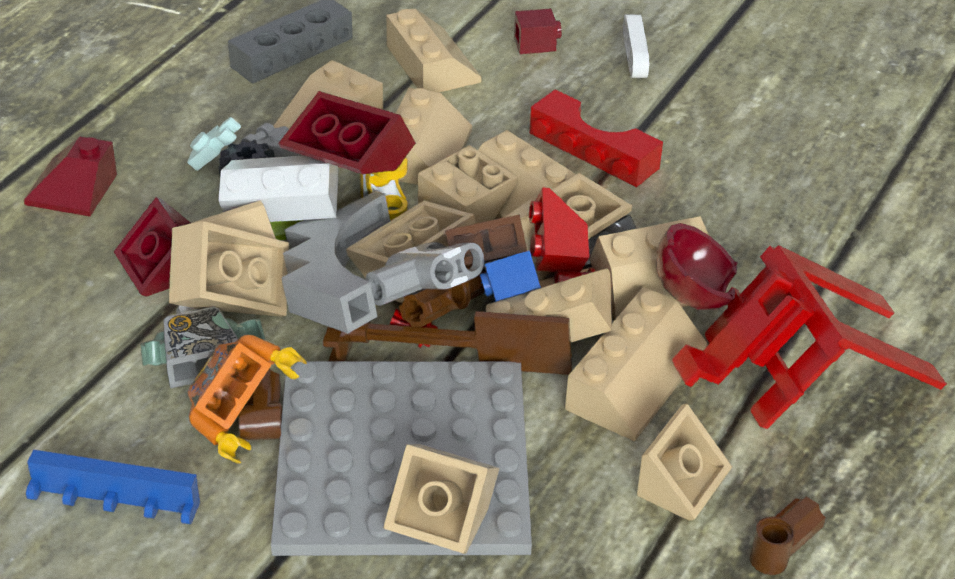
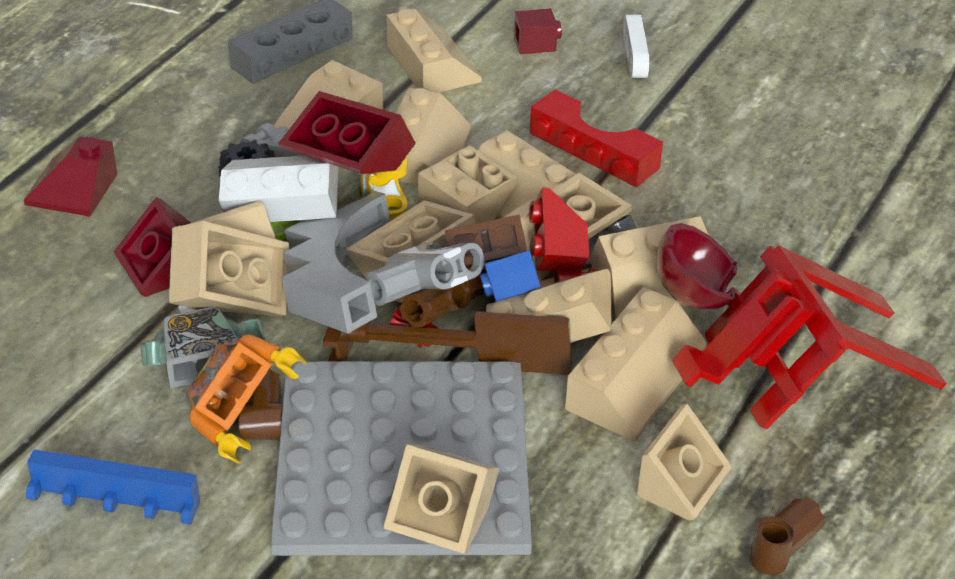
(209, 145): light aqua plate -> none

